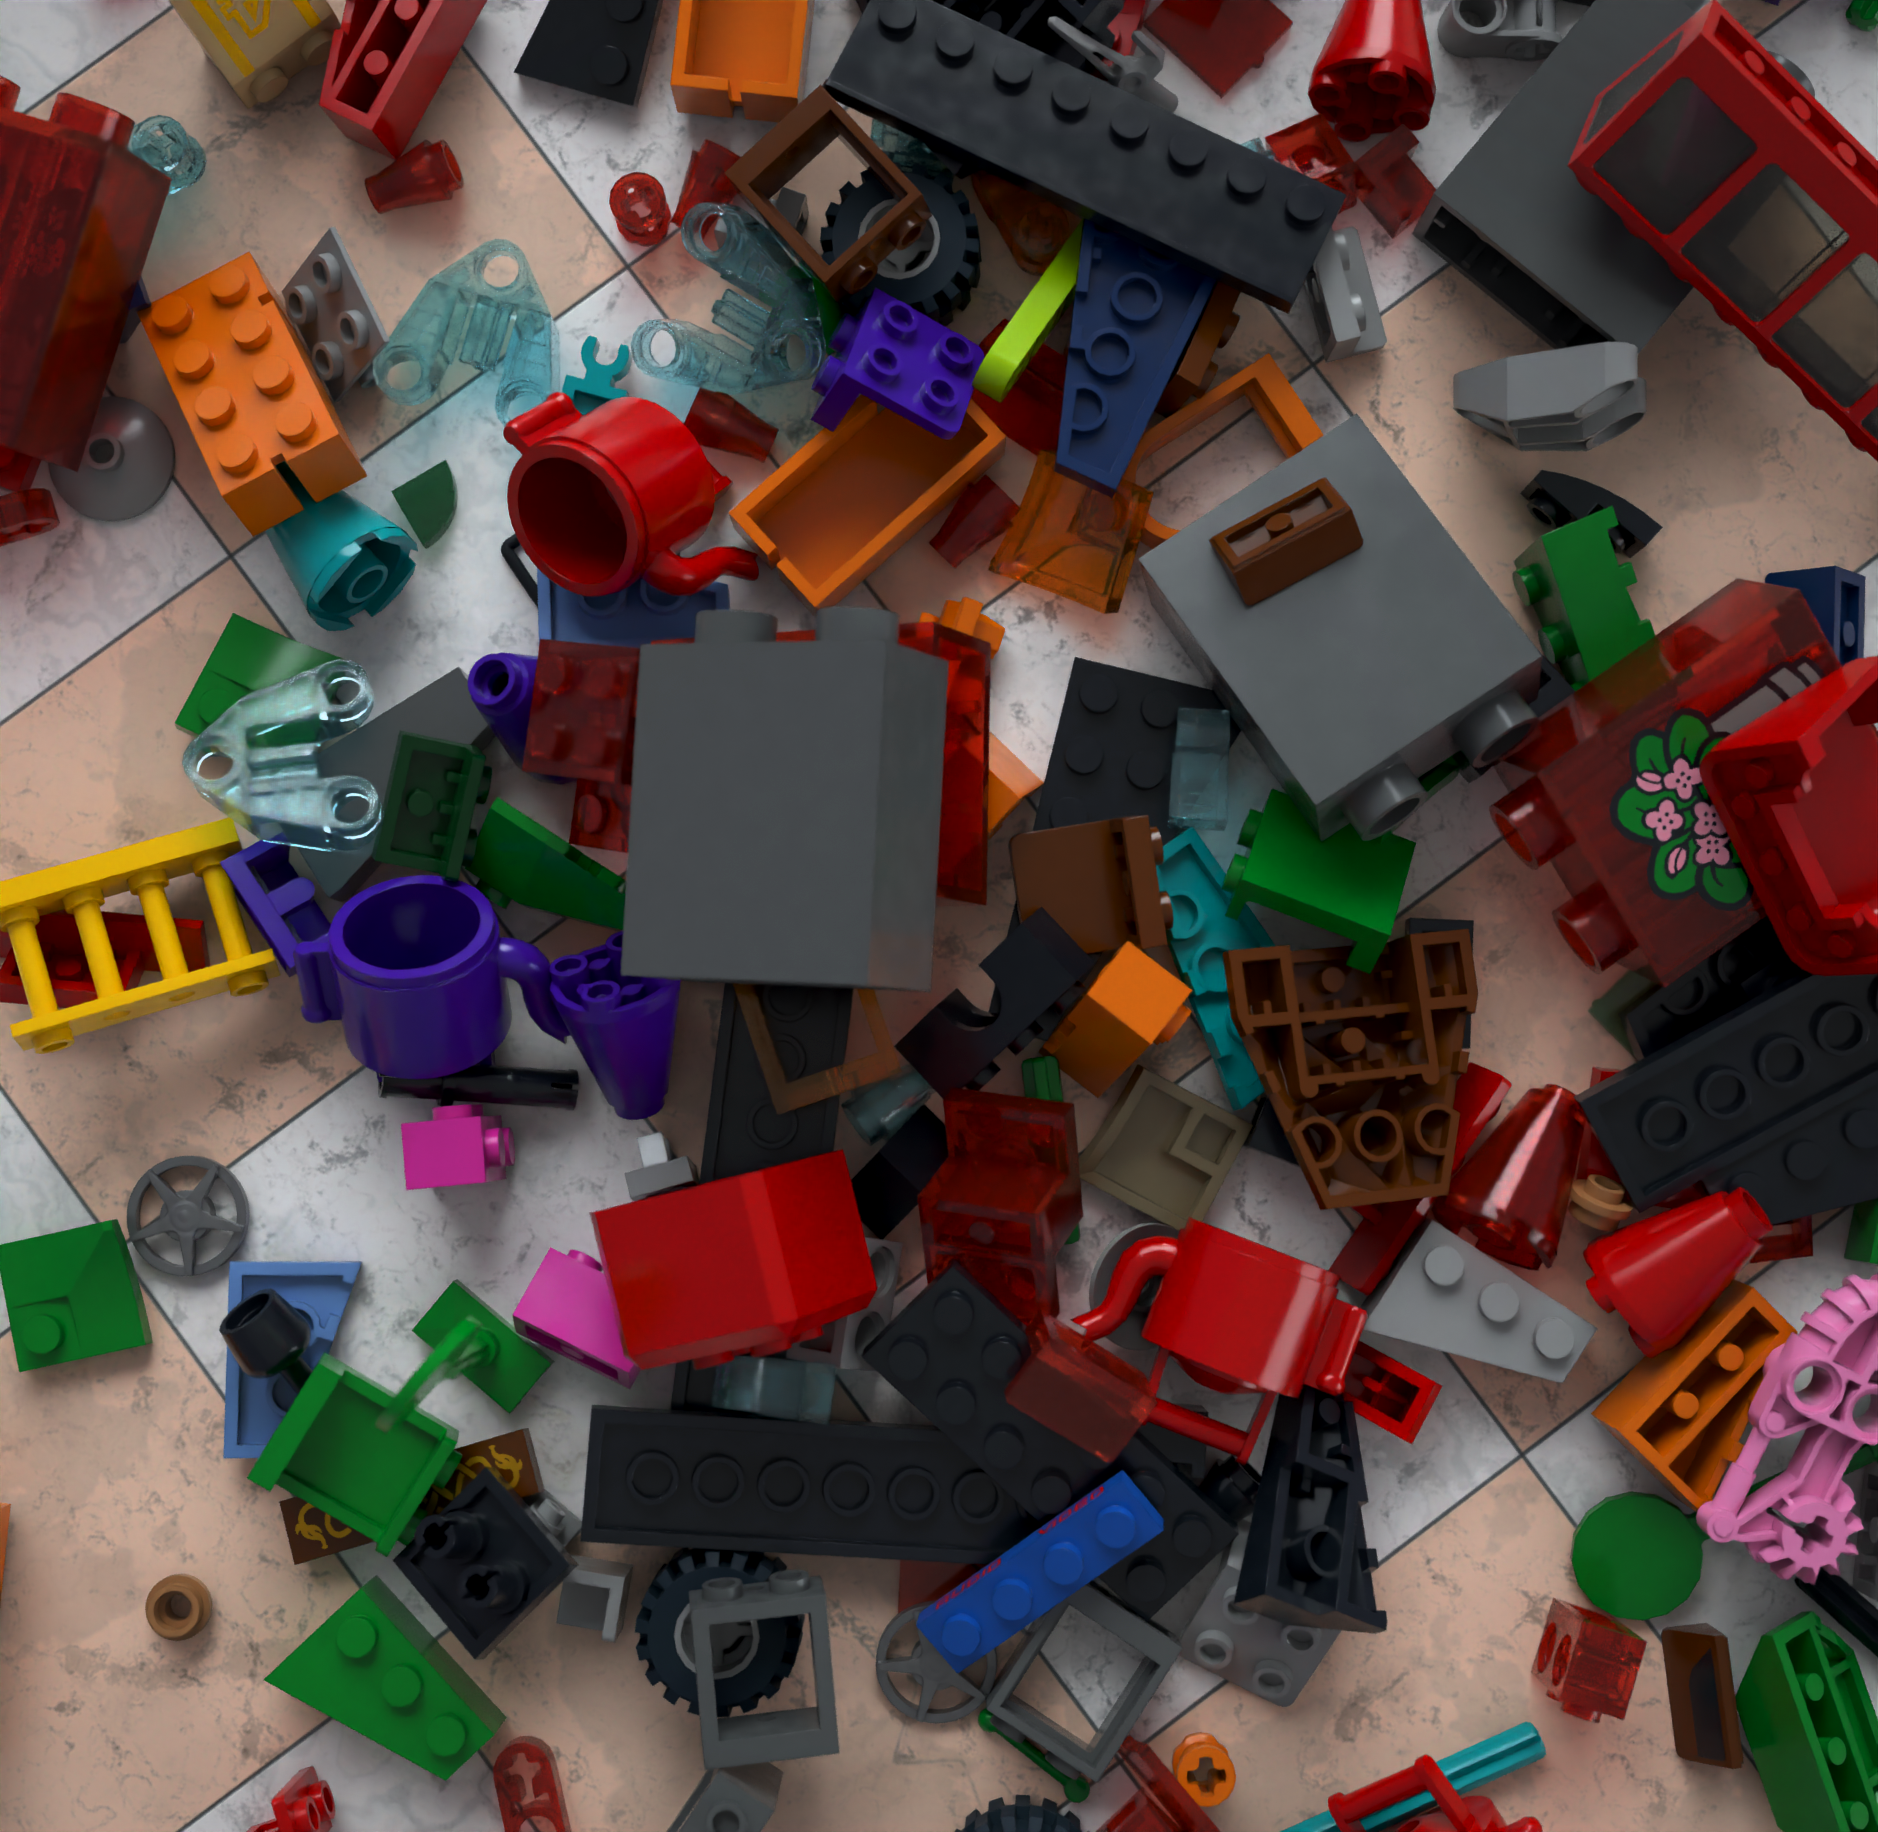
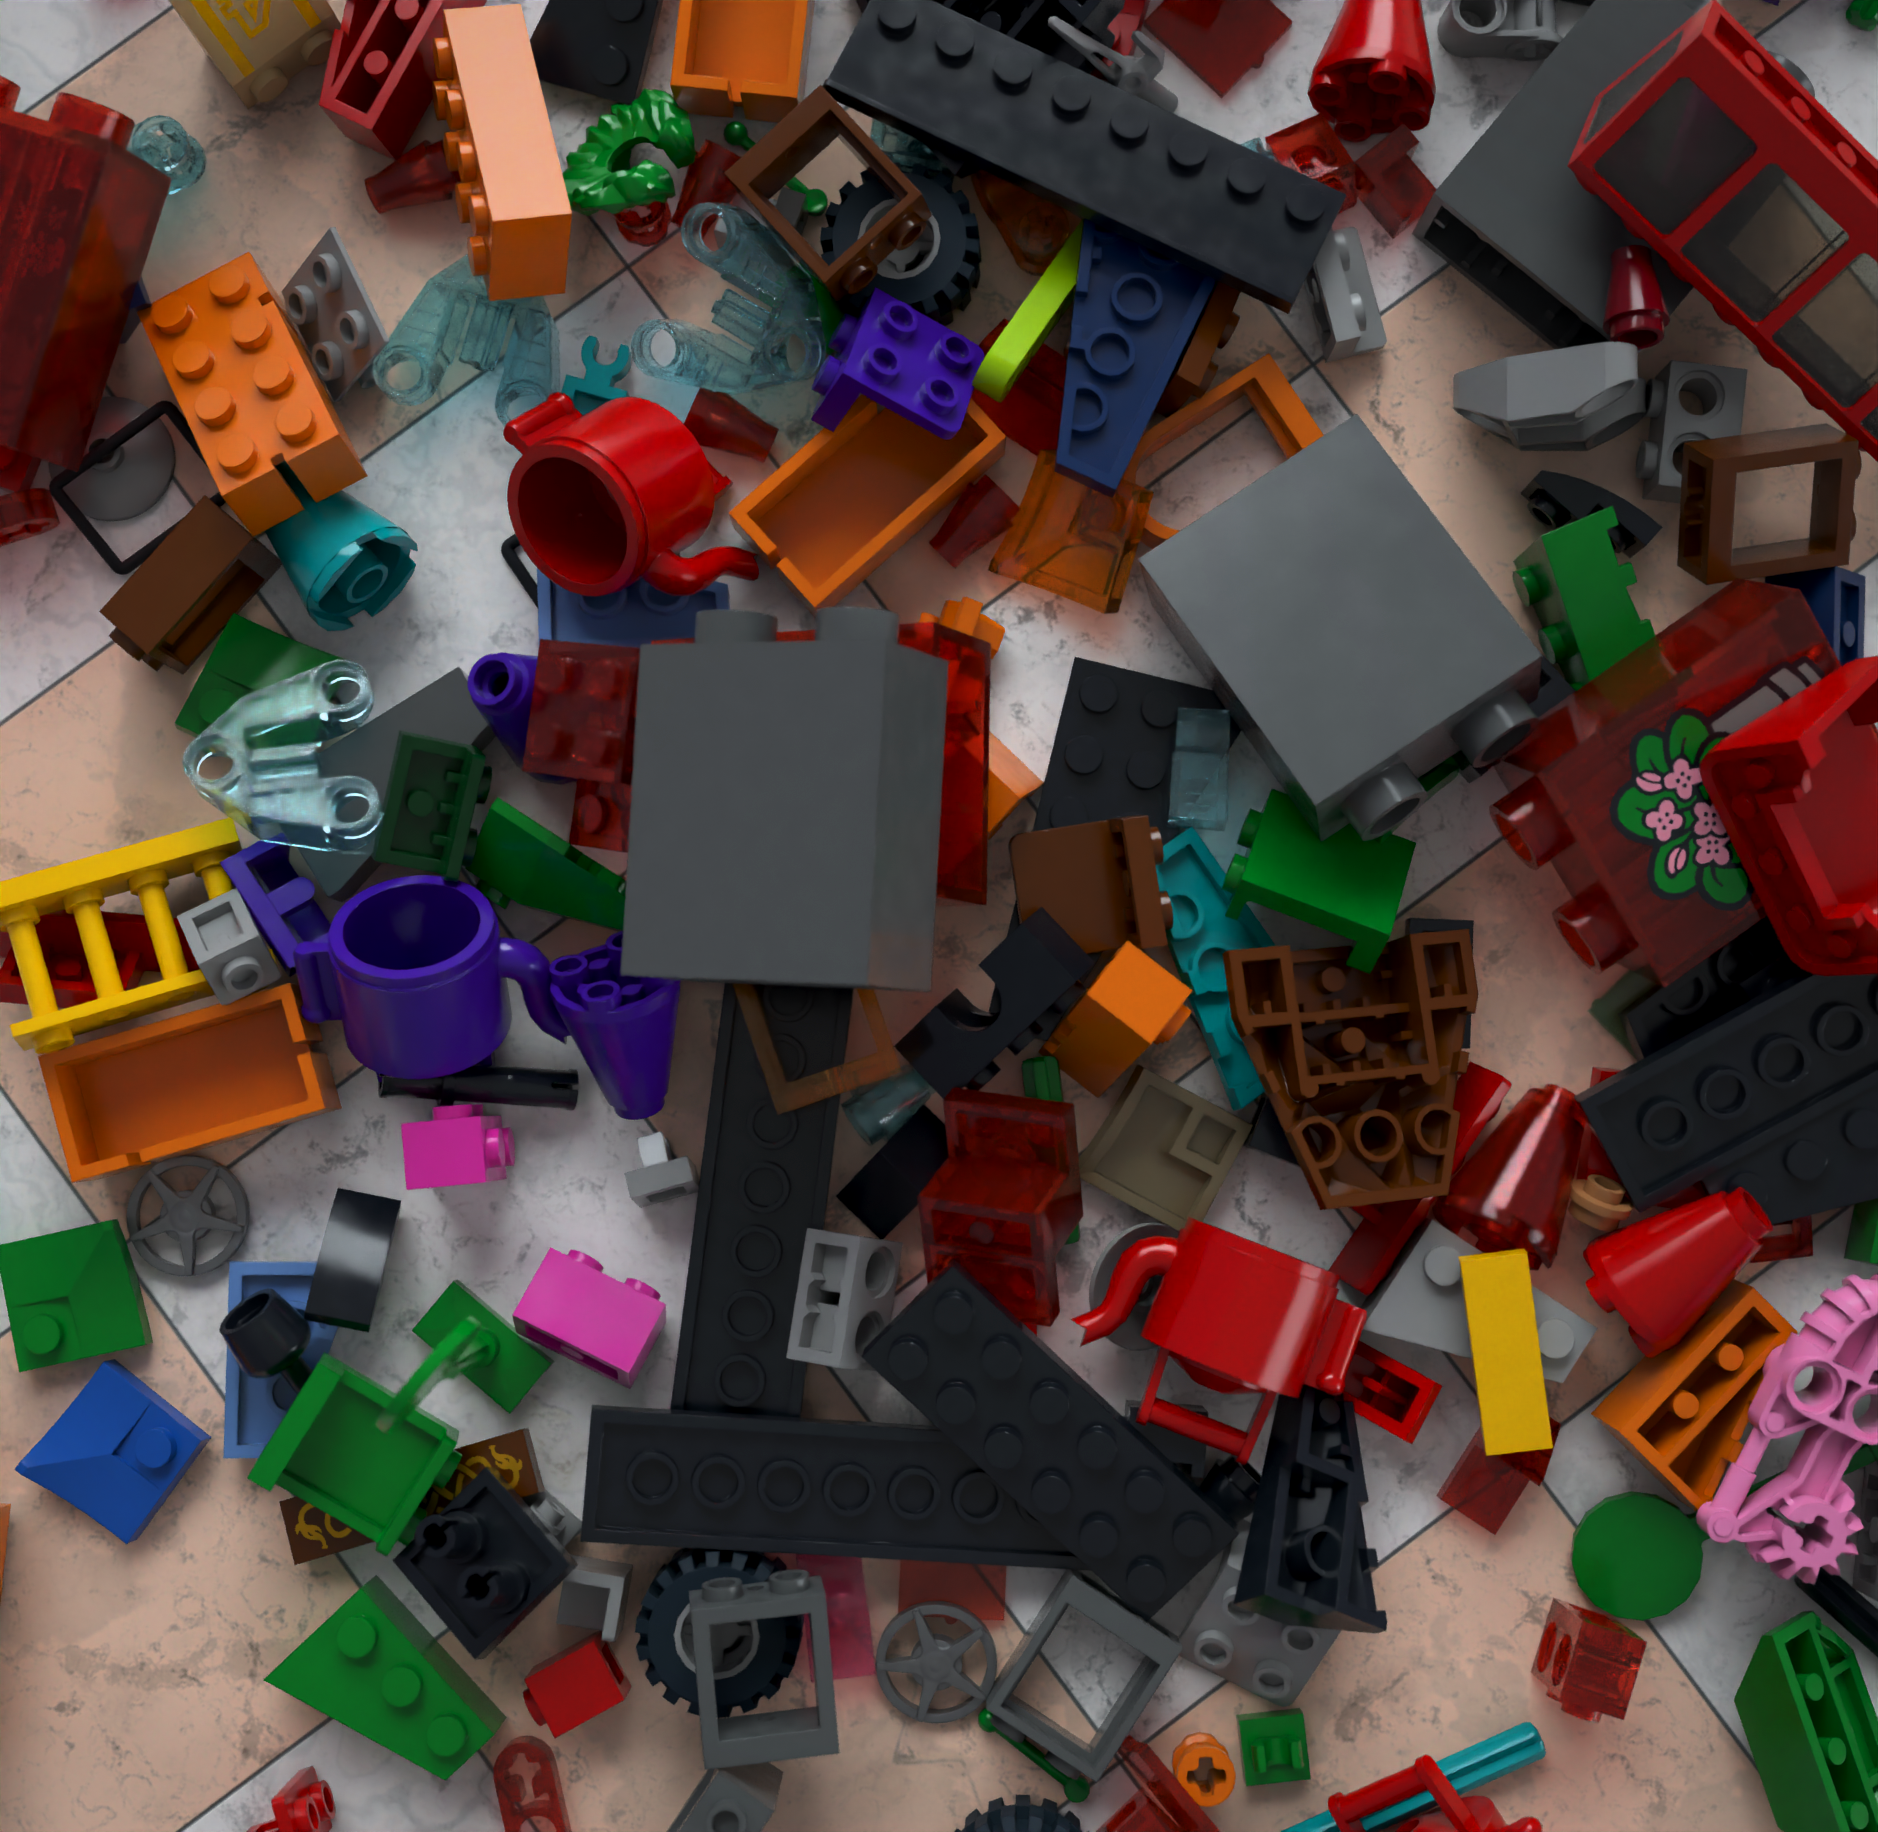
(98, 454): none -> black piece
(116, 1451): none -> blue plate
(165, 1621): medium nougat plate -> none
(187, 1083): none -> orange piece
(189, 589): none -> reddish brown window
(228, 947): none -> light grey bracket
(352, 1260): none -> black slope
(429, 502): clear green tile -> none
(502, 152): none -> piece
(575, 1685): none -> red brick
(600, 169): none -> green piece
(736, 1263): red plate -> none
(737, 135): none -> green hinge
(776, 1388): clear light blue leg -> none
(847, 1614): none -> clear pink slope
(1040, 1571): blue plate -> none
(1080, 1389): clear red panel -> none
(1273, 1747): none -> green tile
(1287, 541): reddish brown slope -> none
(1490, 1485): none -> clear red slope
(1505, 1352): none -> yellow tile
(1634, 300): none -> dark red cone
(1702, 1695): reddish brown slope -> none
(1709, 502): none -> reddish brown window
(1722, 399): none -> light grey brick

